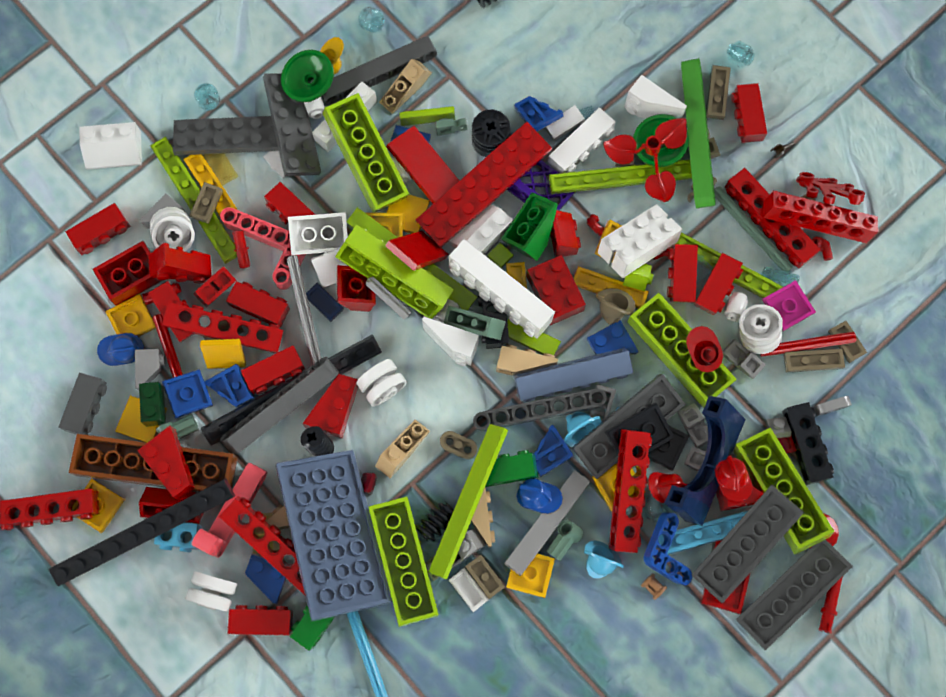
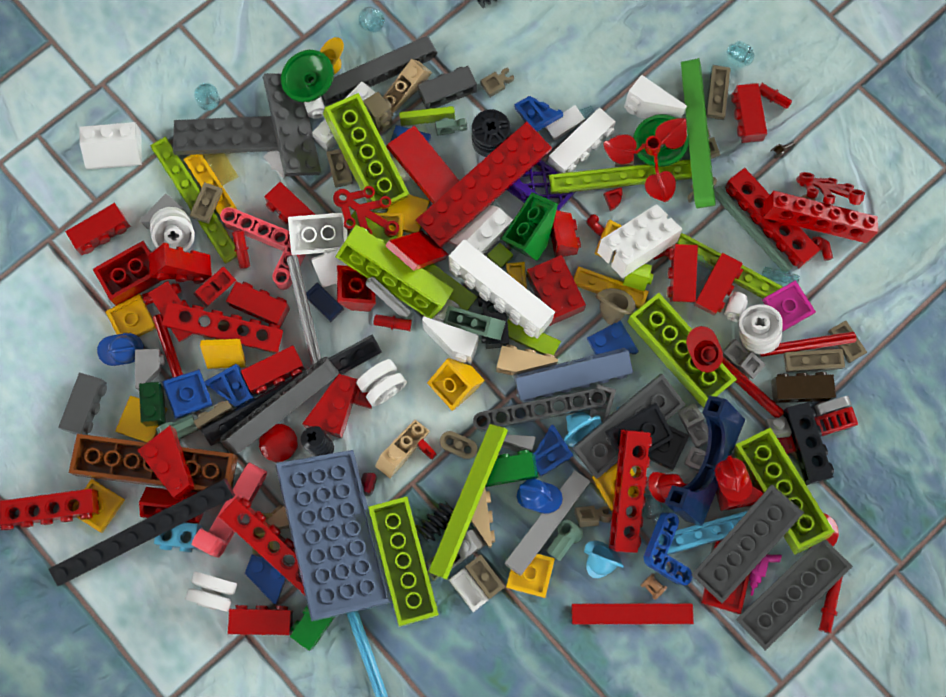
(219, 410): none -> dark tan plate
(278, 443): none -> red dish
(339, 168): none -> dark tan plate
(361, 400): none -> red tile
(363, 210): none -> red plant
(379, 111): none -> dark tan brick
(392, 322): none -> red axle
(426, 449): none -> red tile
(447, 87): none -> dark grey brick
(455, 382): none -> yellow slope
(495, 83): none -> dark tan plate
(518, 443): none -> light grey slope
(589, 516): none -> dark tan plate
(613, 198): none -> red tile
(632, 613): none -> red tile
(757, 394): none -> red axle
(760, 570): none -> dark pink piece
(774, 95): none -> red axle
(803, 388): none -> dark brown brick
(850, 415): none -> red slope

